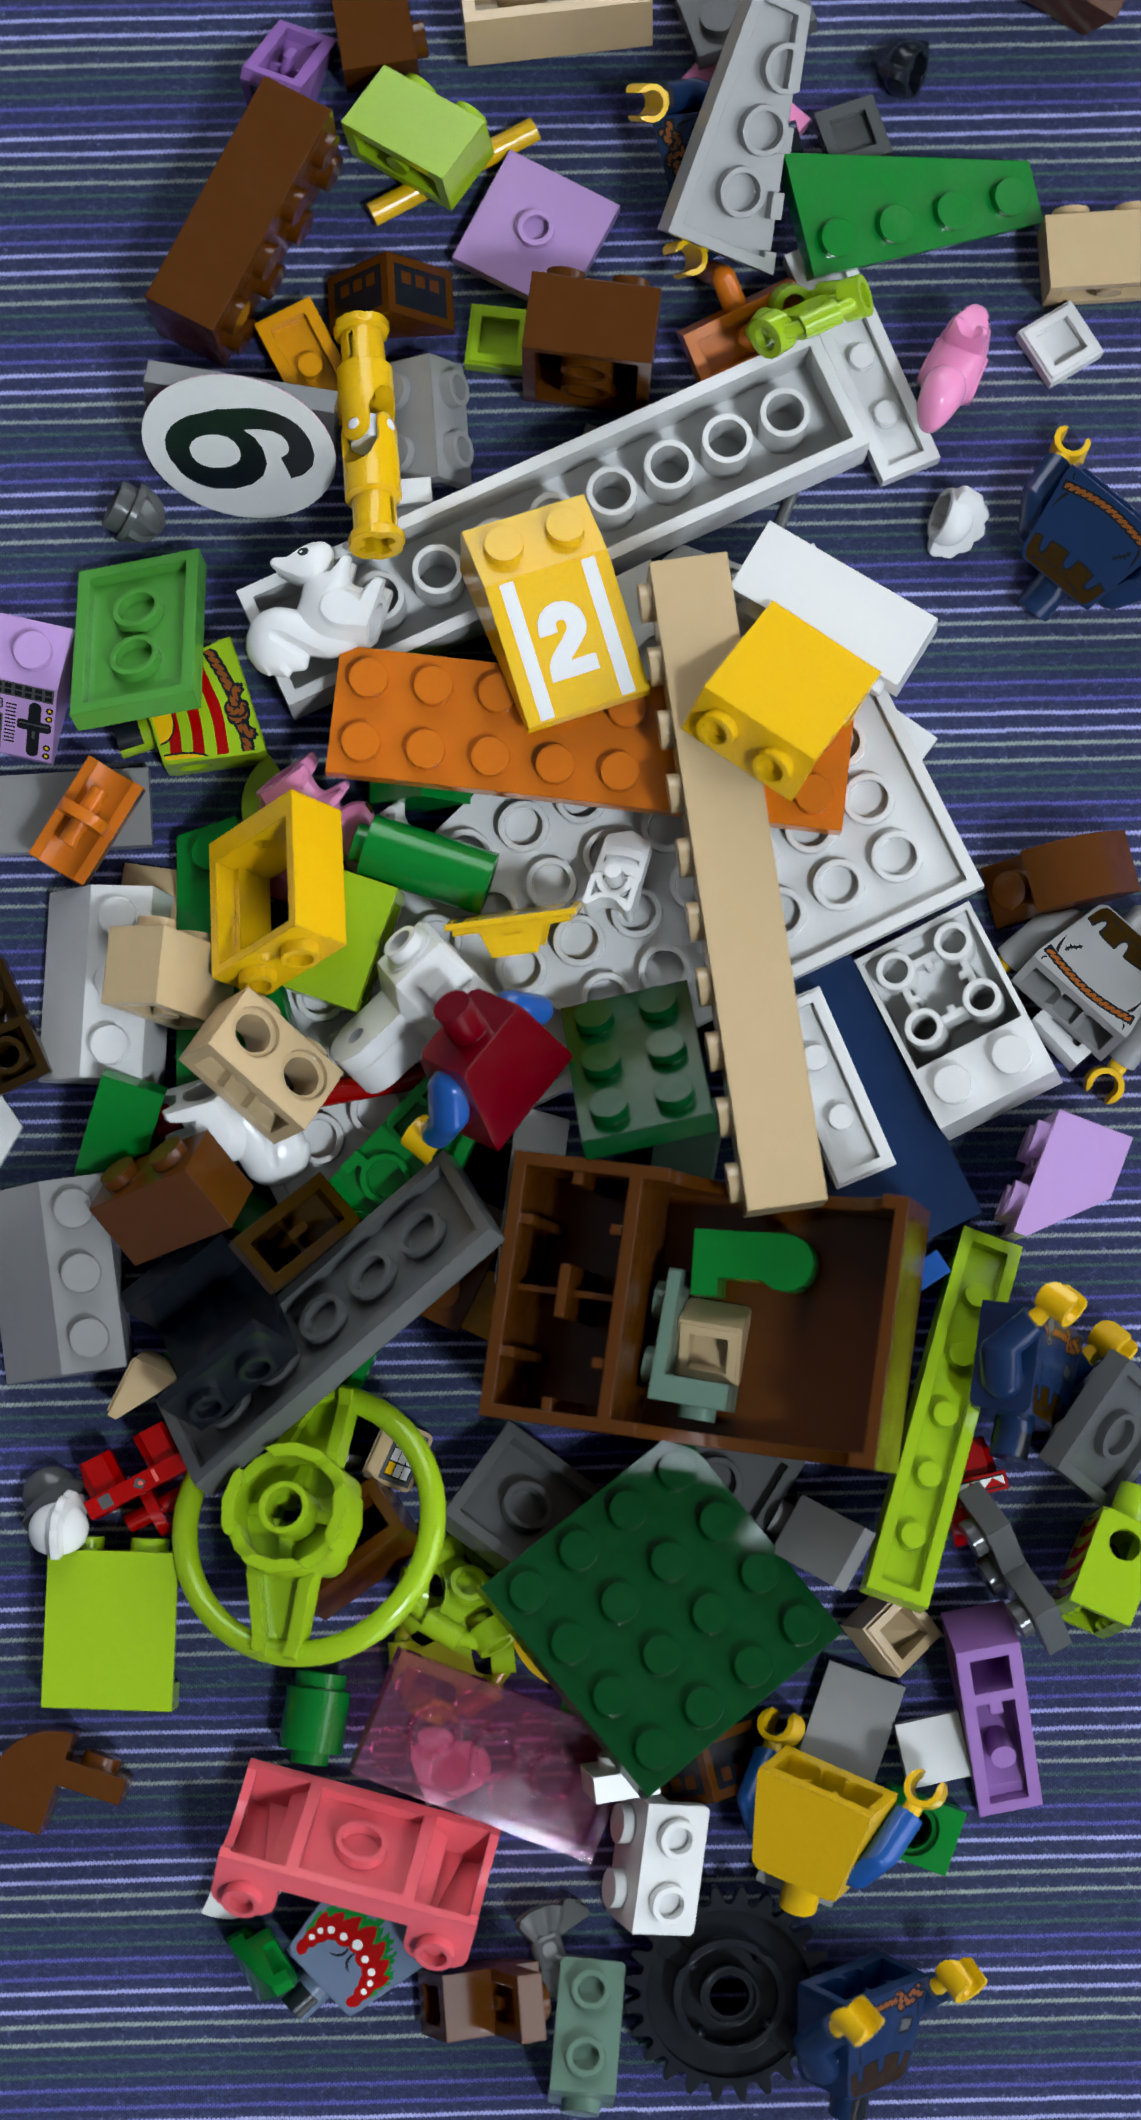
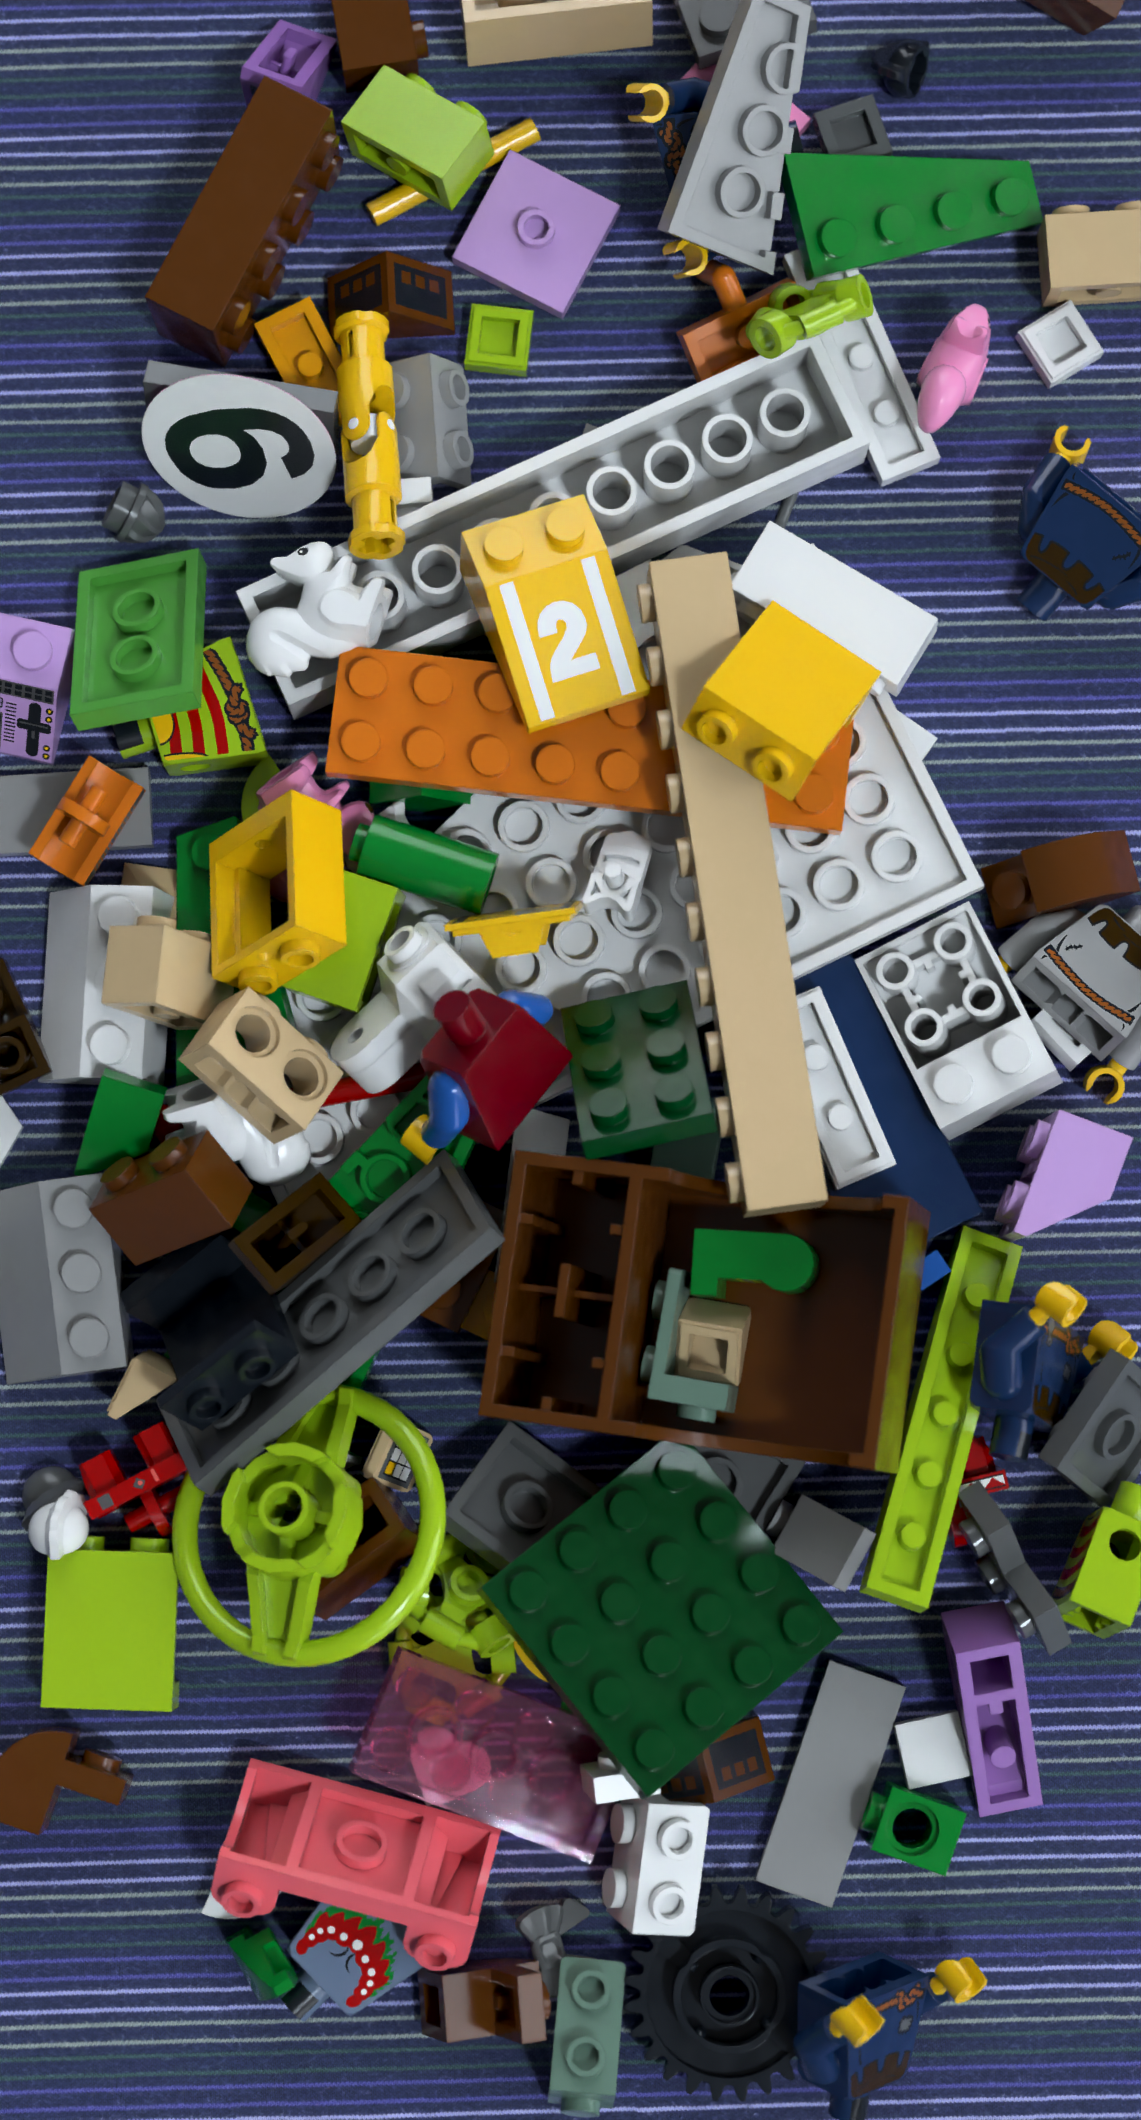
(315, 1716): green brick -> none
(590, 340): reddish brown brick -> none
(819, 1822): yellow torso -> none
(890, 1635): tan slope -> none
(963, 523): white piece -> none

